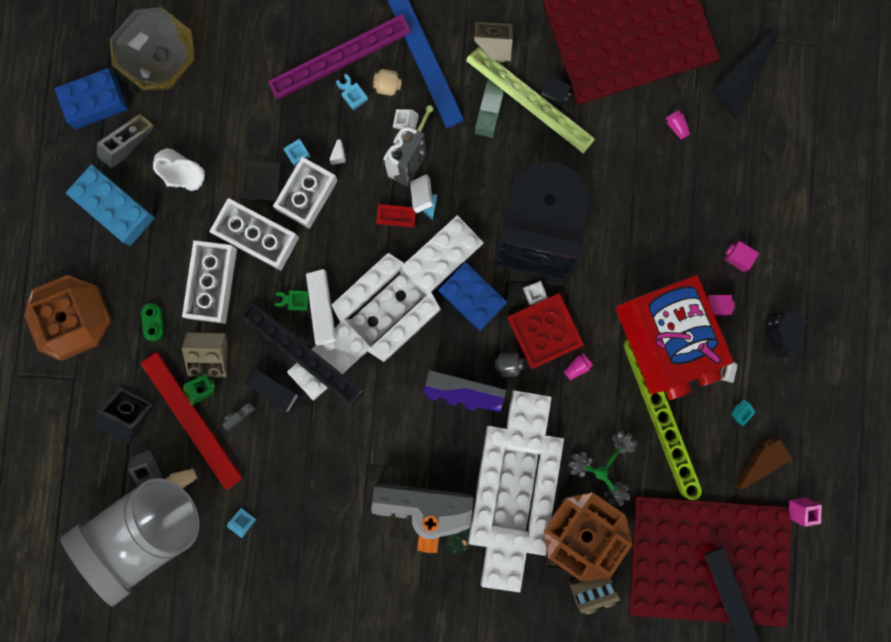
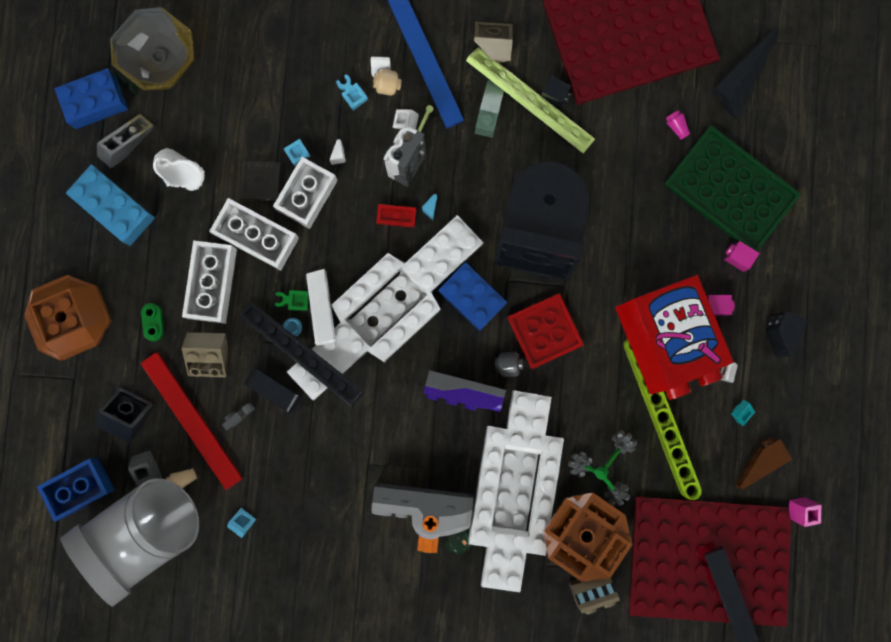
(76, 489): none -> blue brick
(200, 382): green brick -> none
(293, 325): none -> medium azure plate
(339, 57): magenta plate -> none
(379, 63): none -> white slope
(421, 193): white tile -> none
(535, 293): white tile -> none
(578, 367): dark pink cone -> none
(732, 189): none -> dark green plate

